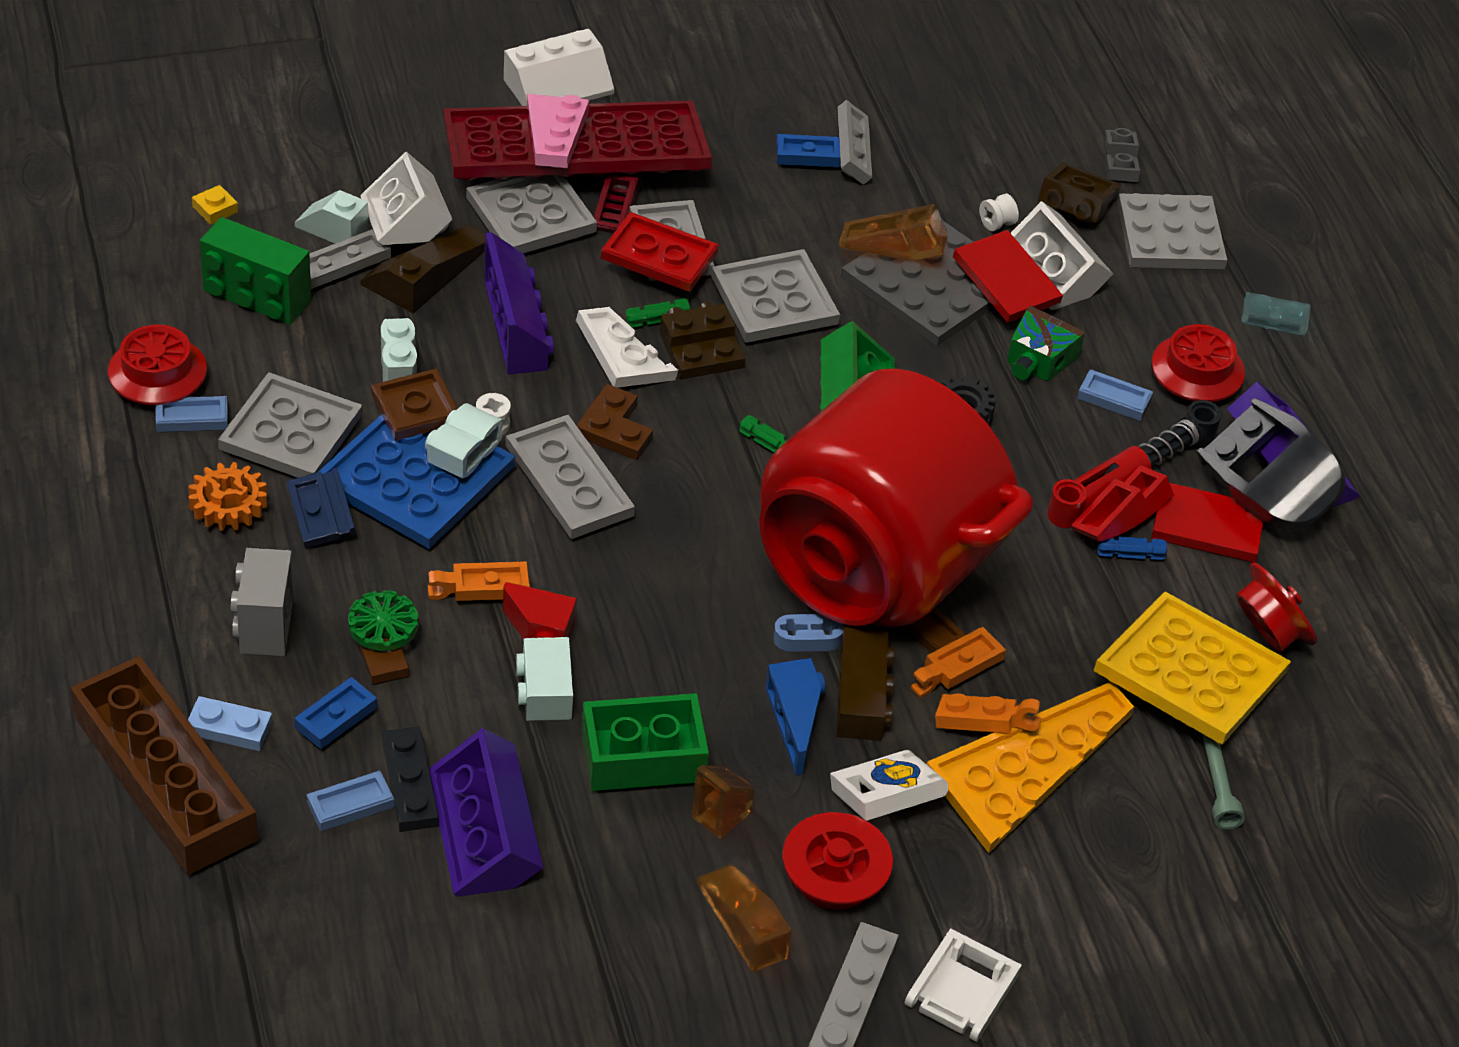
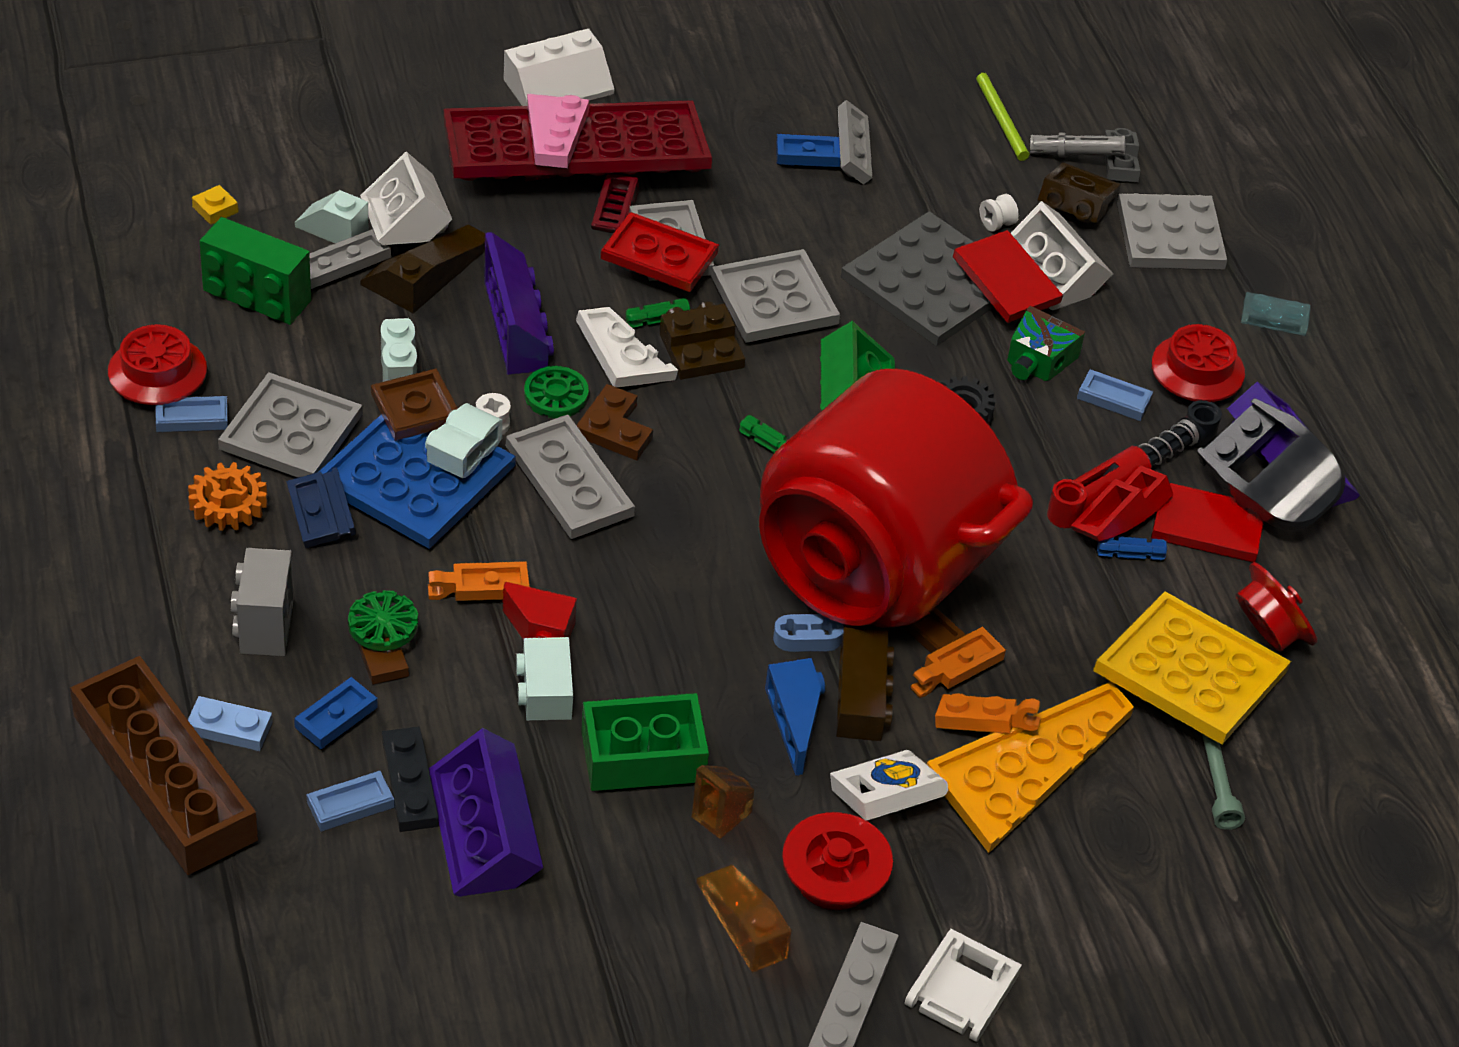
(531, 210): light grey plate -> none
(556, 391): none -> green wheel
(899, 234): clear orange slope -> none
(1002, 116): none -> lime bar
(1077, 145): none -> light grey pin

